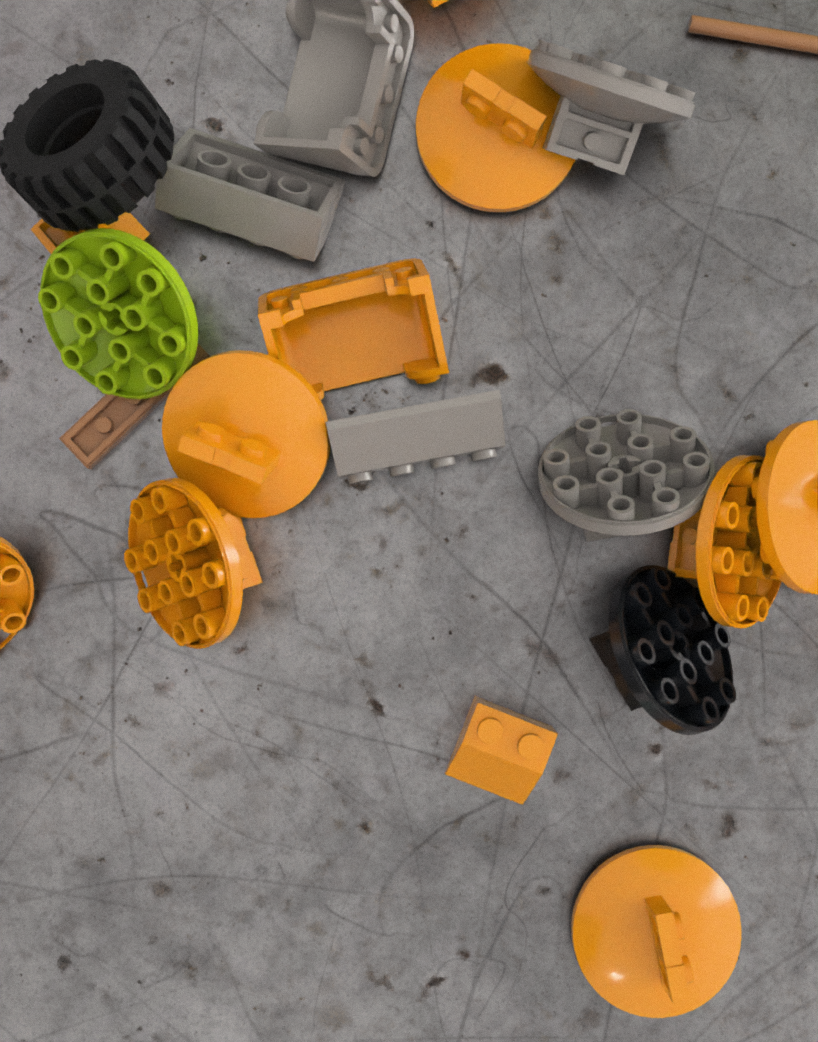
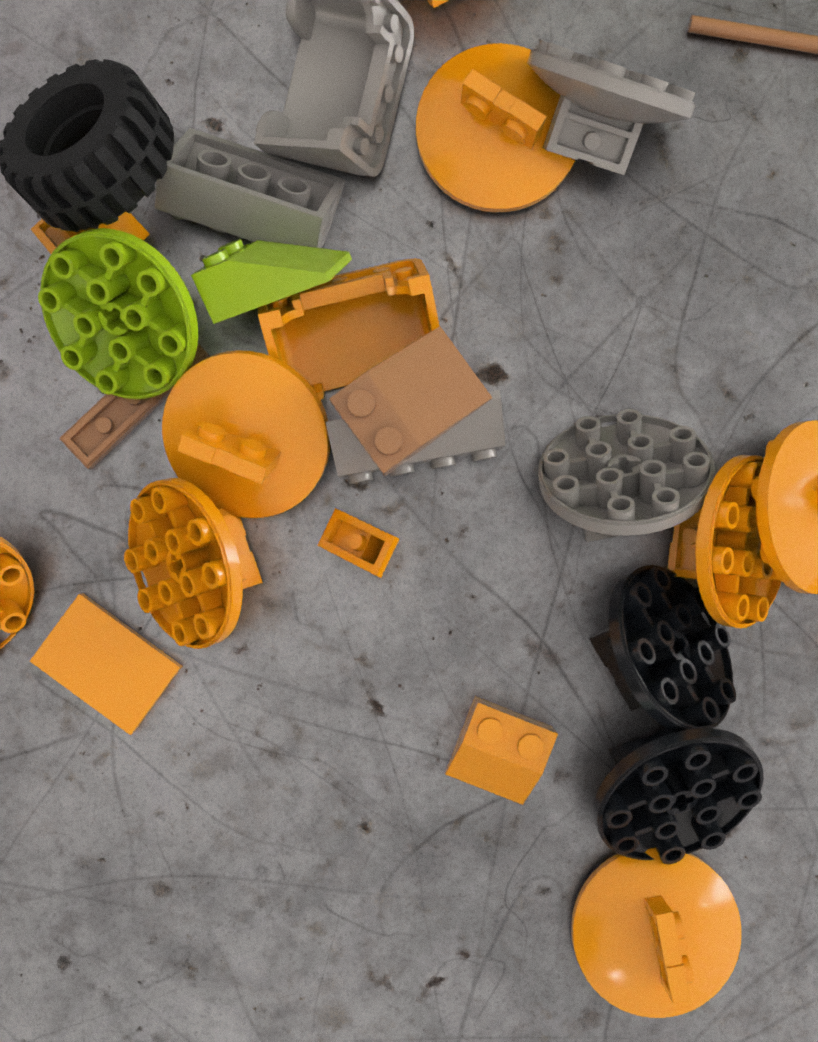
(106, 663): none -> light orange tile
(260, 273): none -> lime slope
(358, 542): none -> light orange slope
(410, 400): none -> medium nougat slope
(677, 792): none -> black bracket

